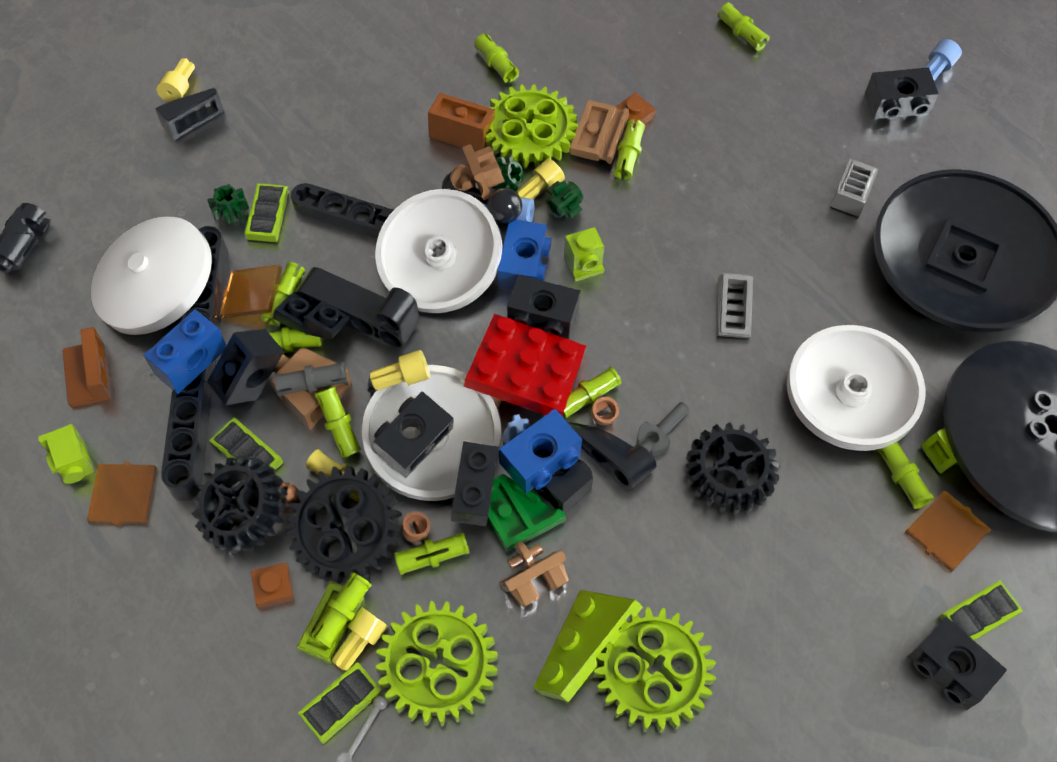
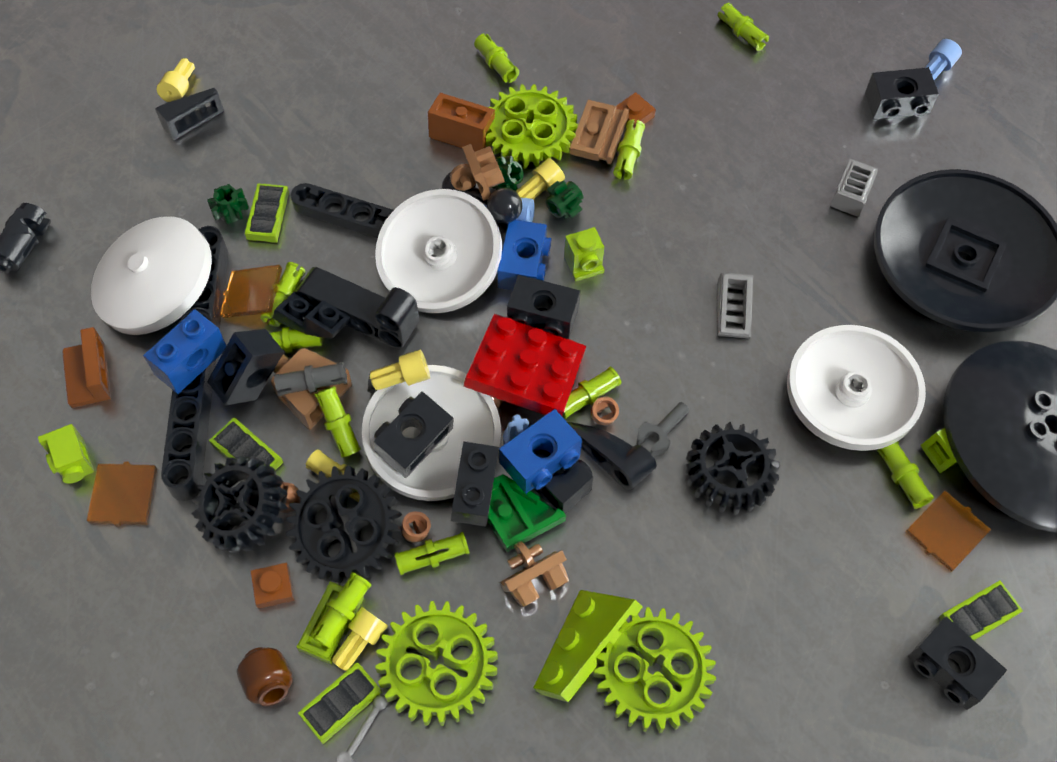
(264, 676): none -> reddish brown head

